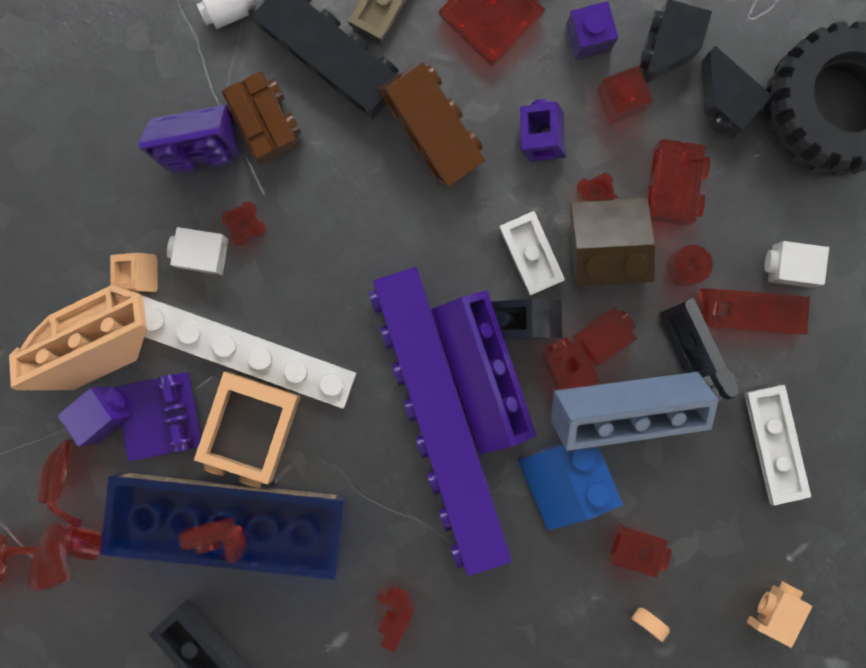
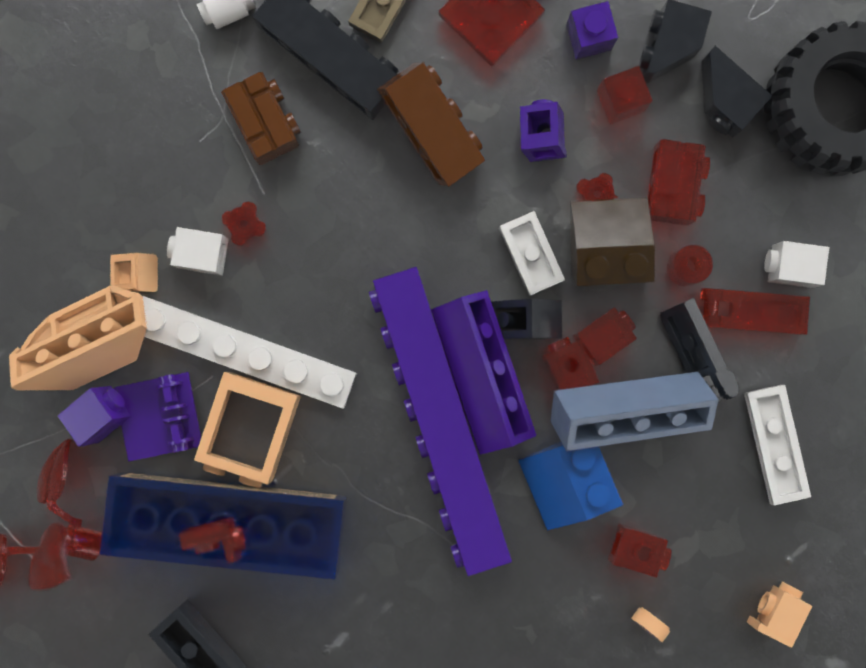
(191, 139): dark purple slope -> none
(395, 623): clear red bracket -> none

